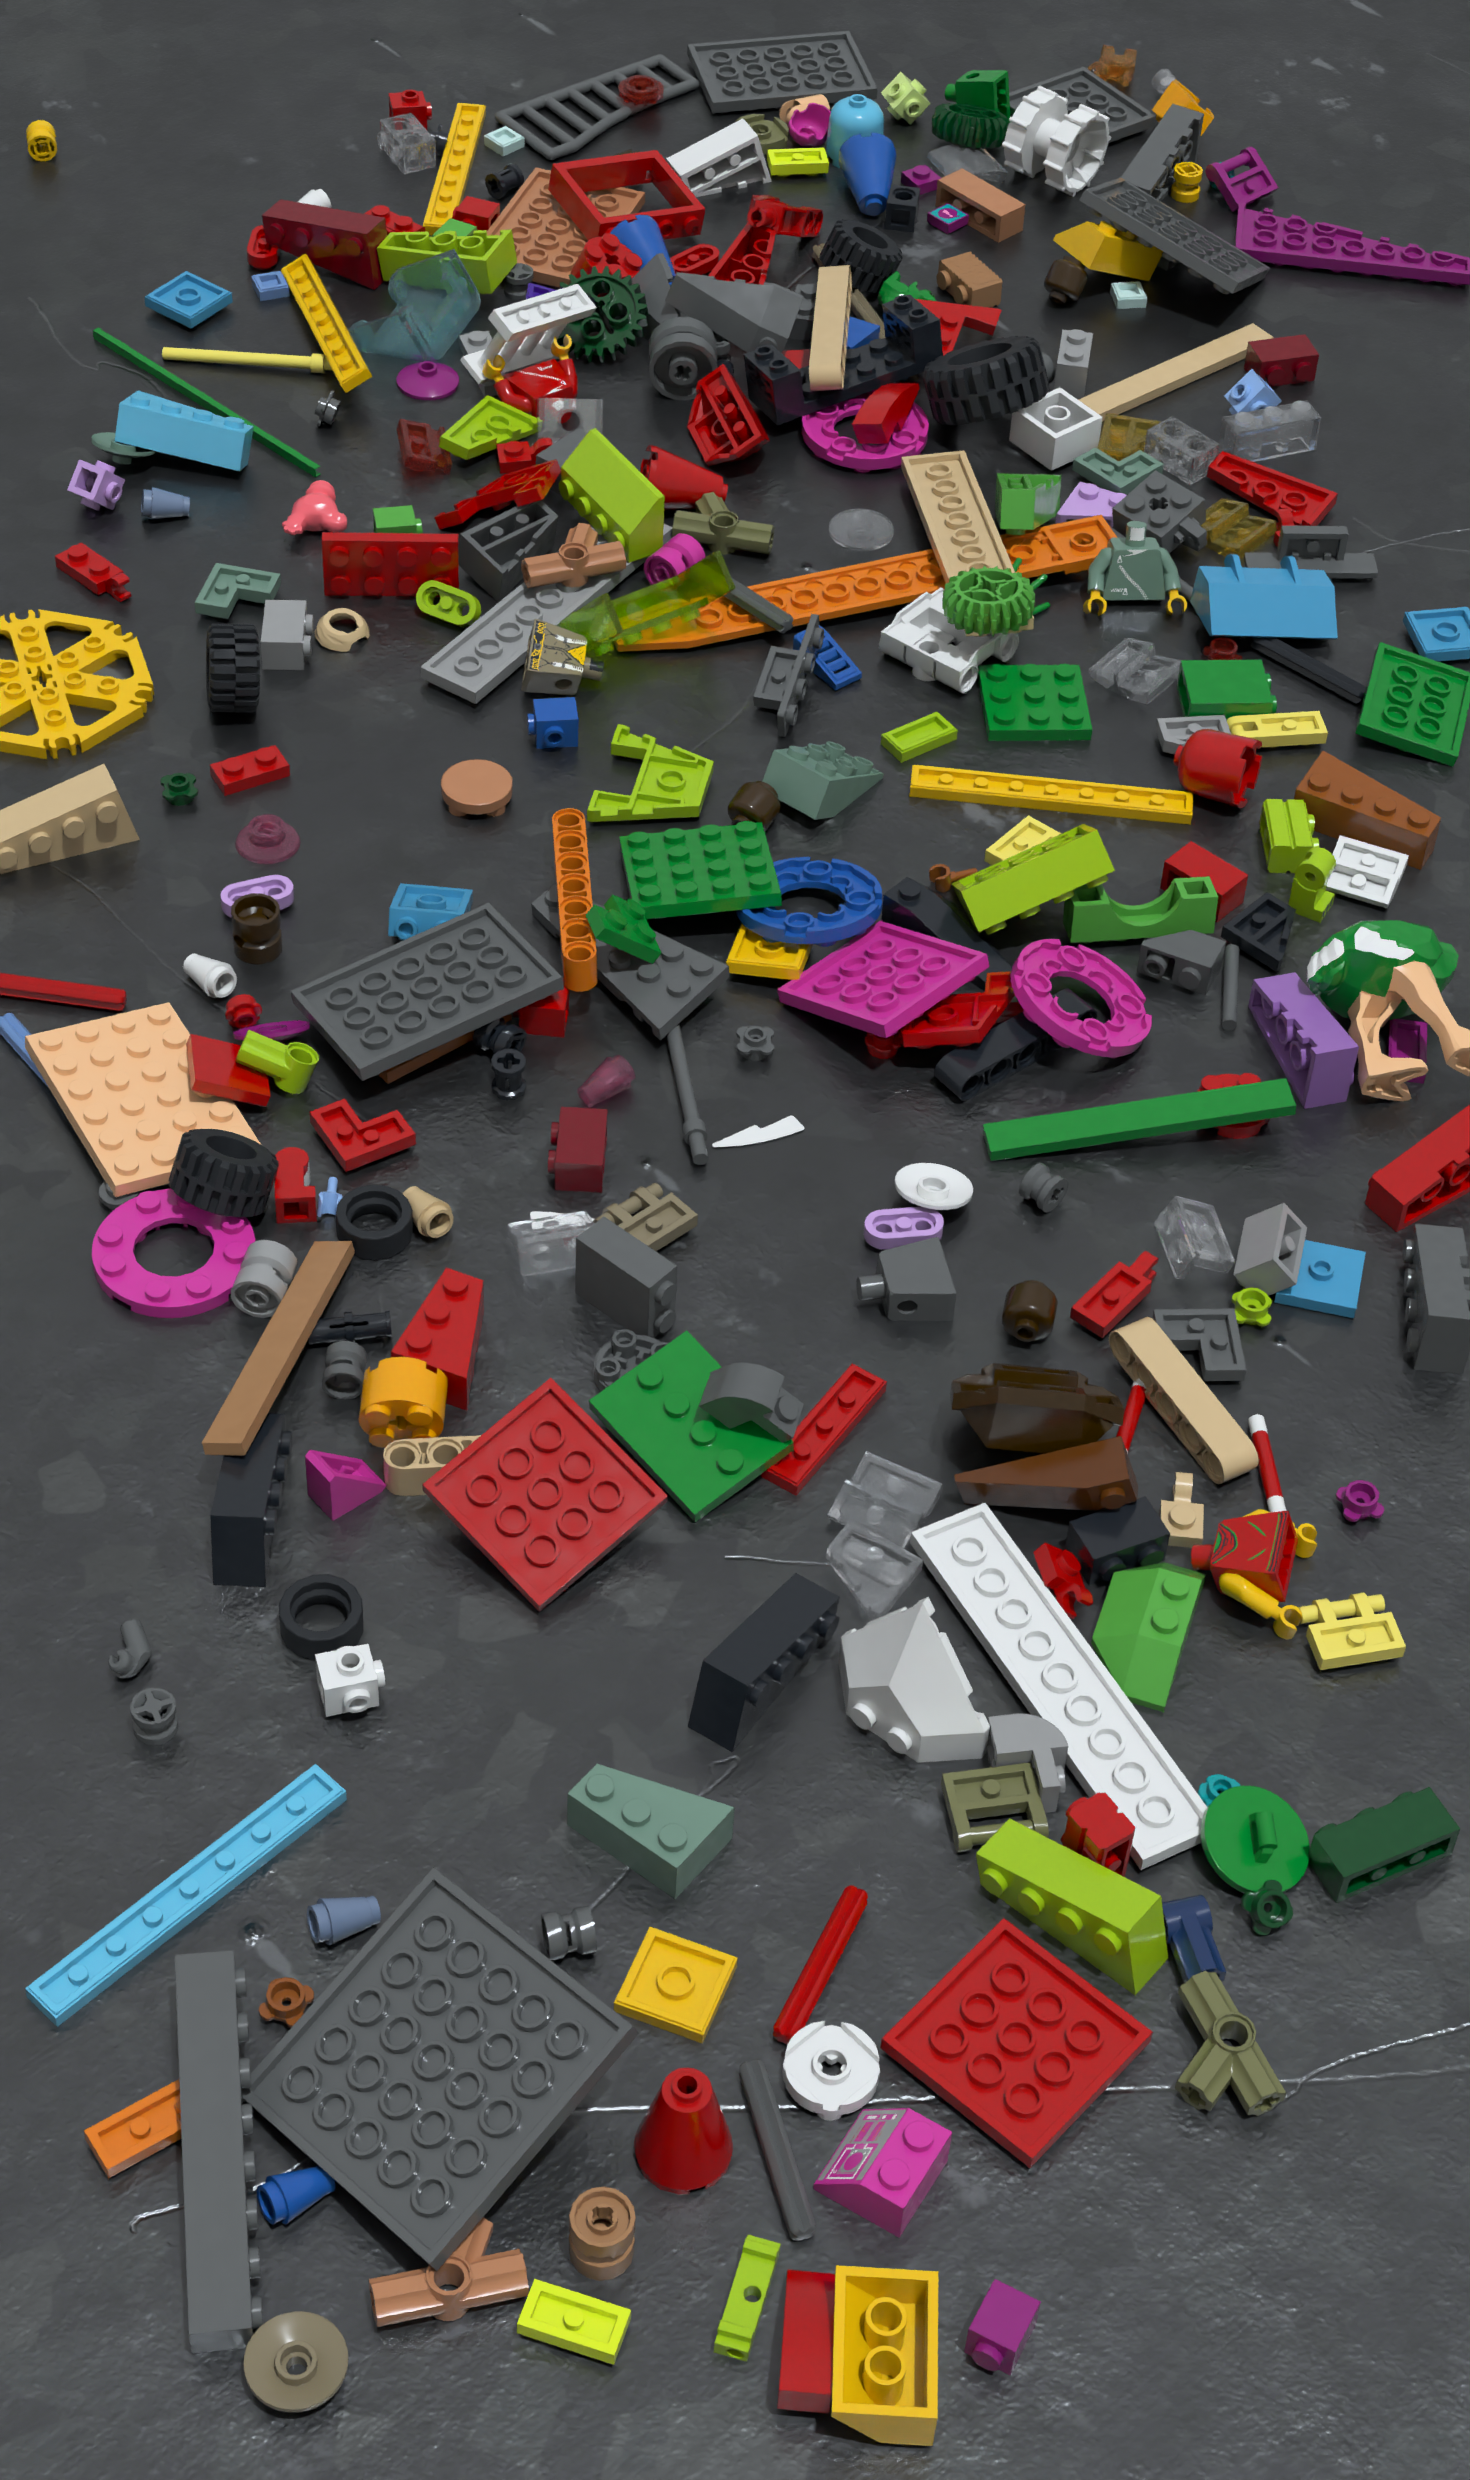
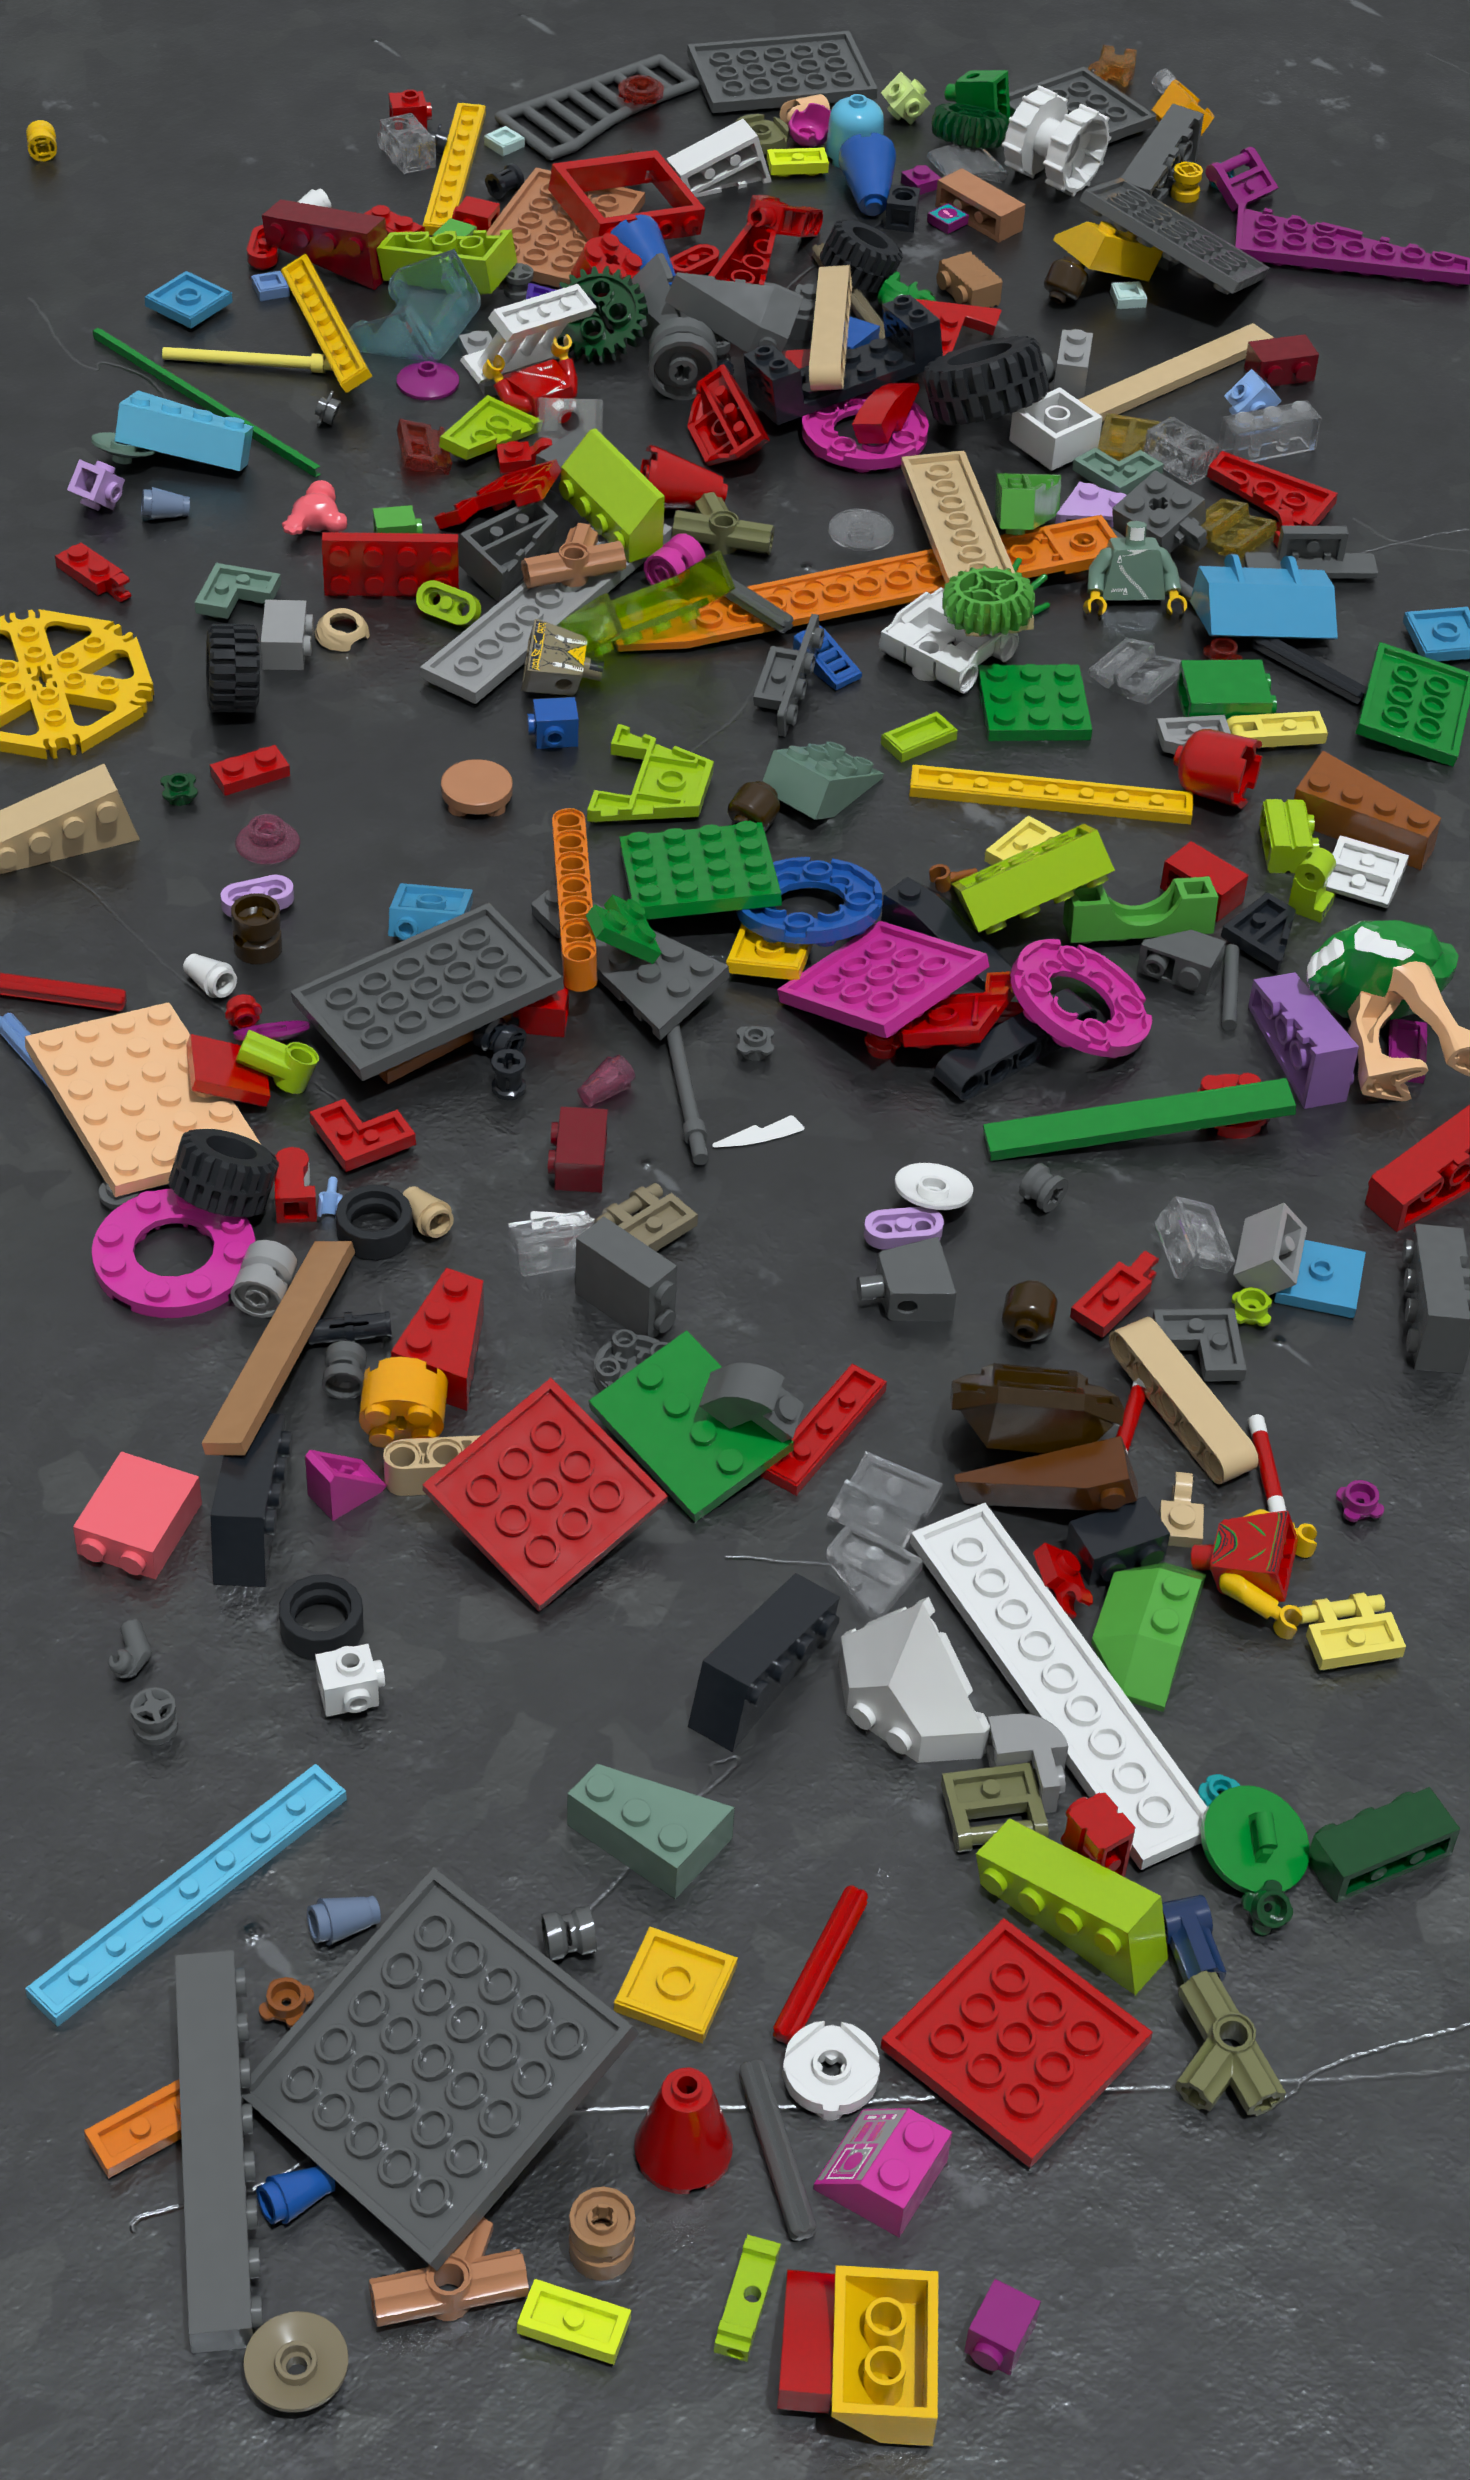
(137, 1515): none -> coral brick

